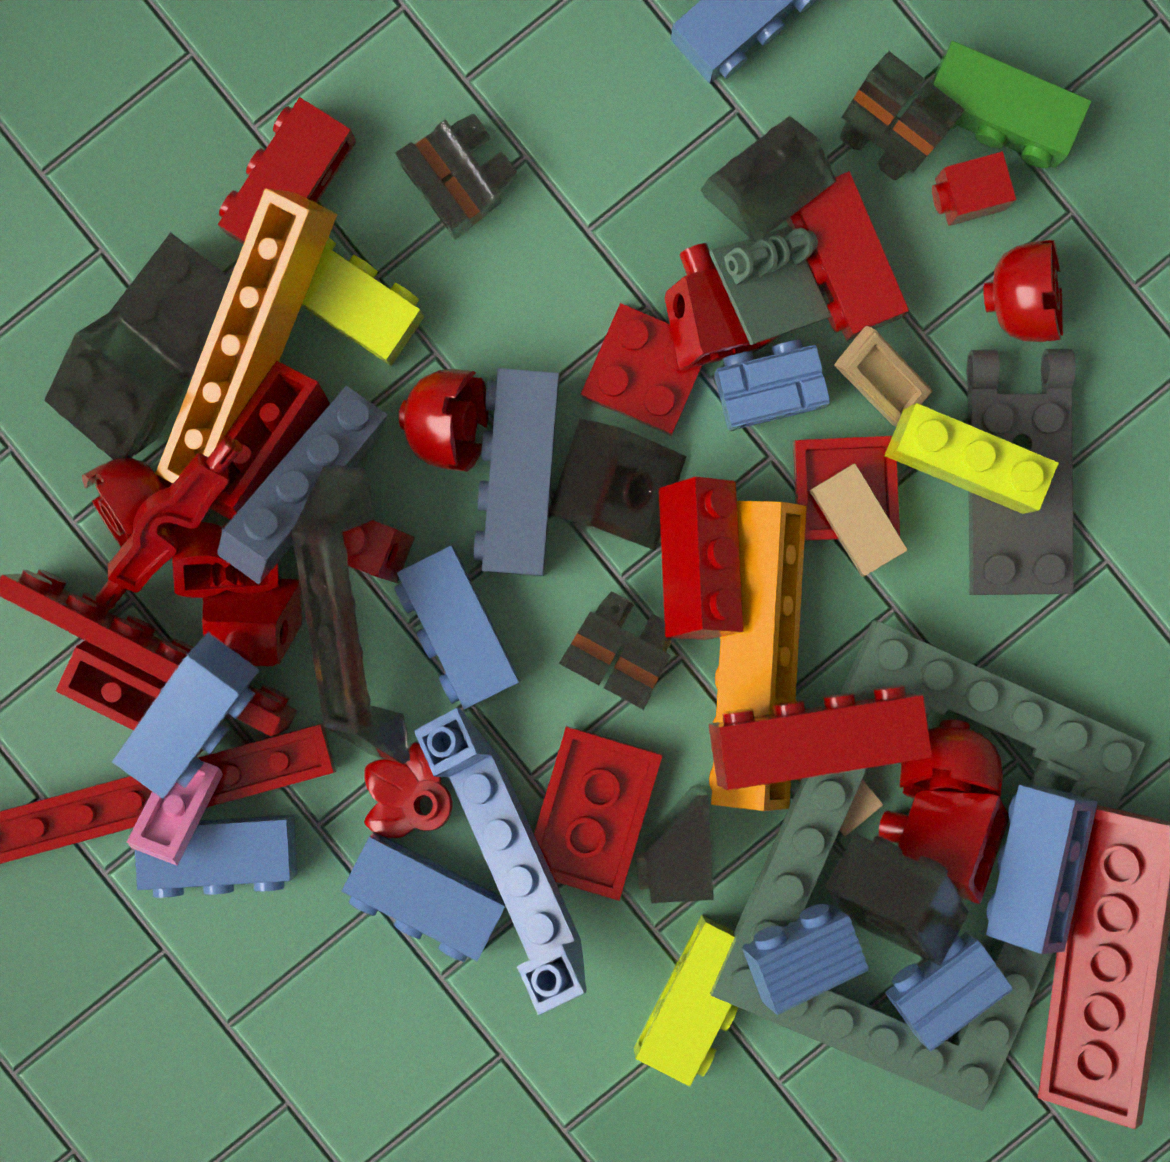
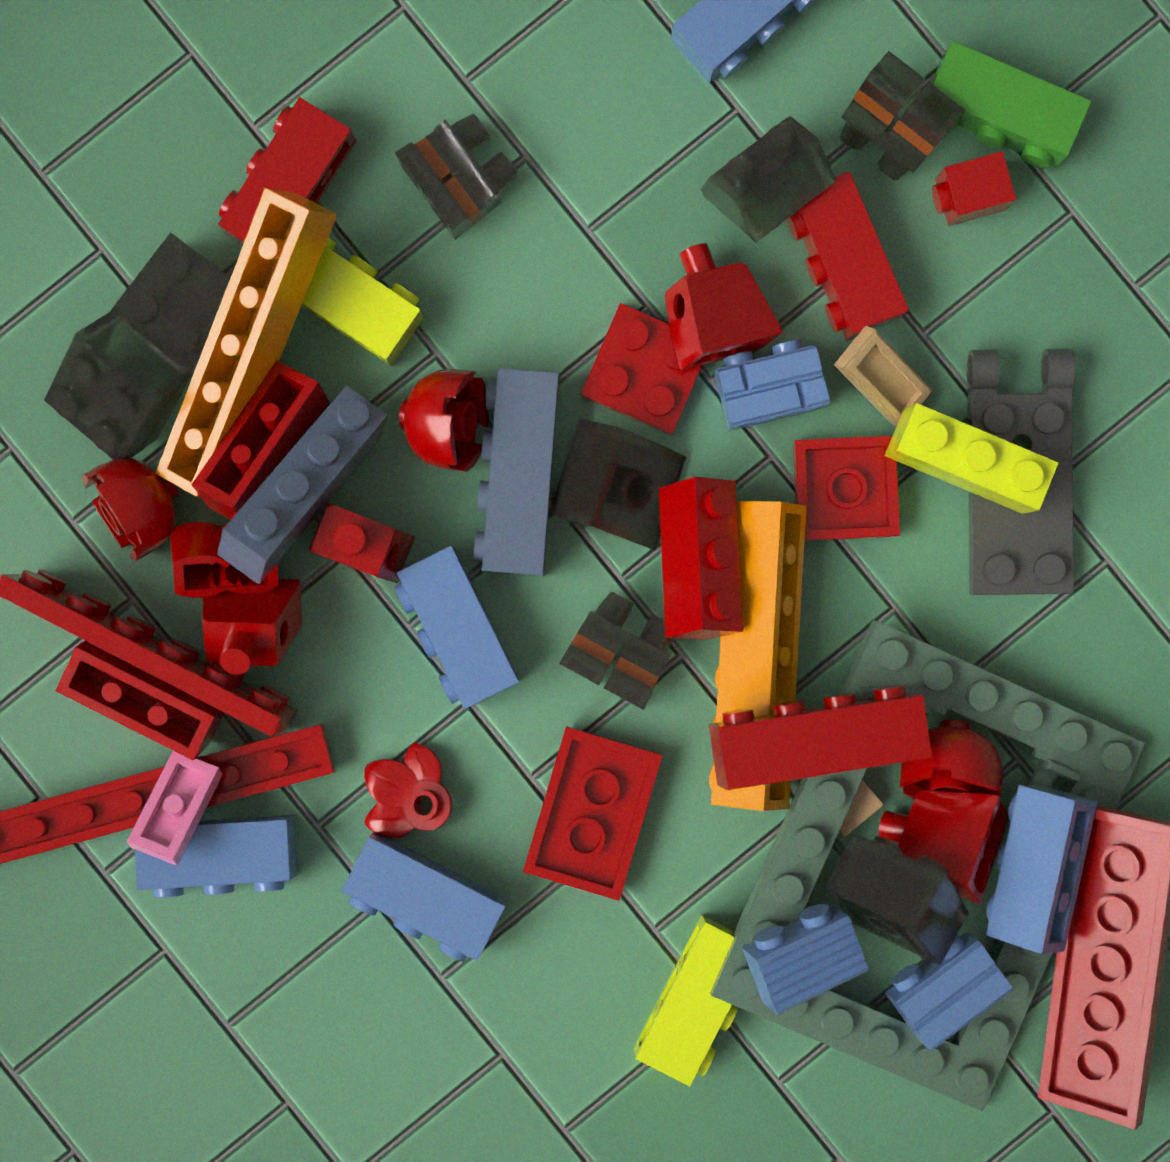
(180, 504): red piece -> none
(188, 717): medium blue brick -> none
(335, 505): clear smoke slope -> none
(513, 856): medium blue slope -> none
(679, 853): clear smoke slope -> none
(772, 283): sand green hinge -> none
(858, 520): tan tile -> none
(1027, 292): red cylinder -> none

